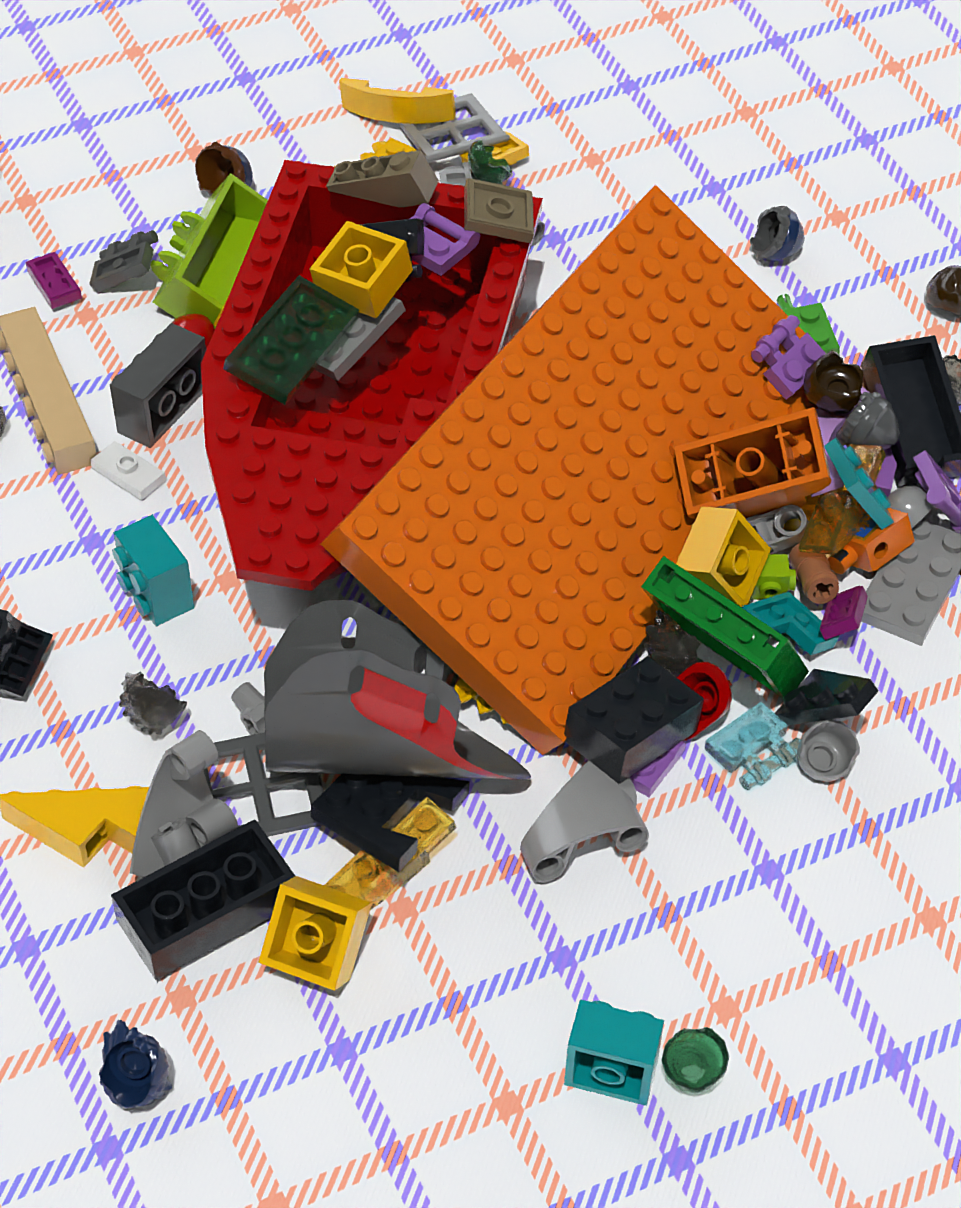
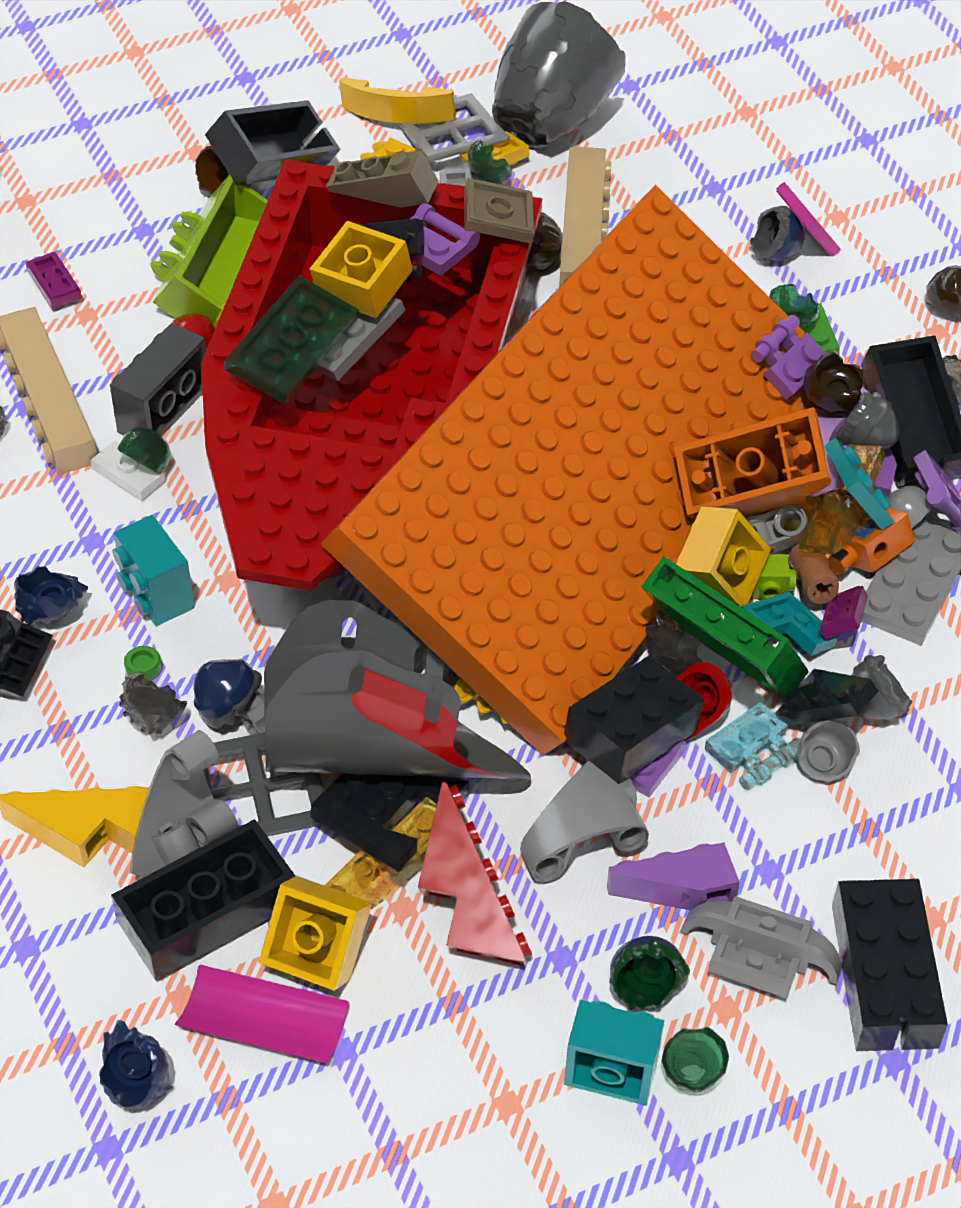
(46, 595): none -> dark blue hair
(123, 261): dark grey plate -> none
(145, 660): none -> bright green tile
(146, 448): none -> clear green hair
(224, 690): none -> dark blue hair
(260, 138): none -> black piece
(264, 1014): none -> dark pink sticker
(457, 874): none -> slope
(545, 244): none -> dark brown hair
(554, 73): none -> dark grey piece
(584, 206): none -> tan brick
(647, 972): none -> dark green hair
(677, 878): none -> medium lavender slope
(762, 944): none -> light grey plate
(793, 303): none -> clear green hair
(807, 219): none -> dark pink tile
(888, 964): none -> black piece
(891, 698): none -> dark grey hair

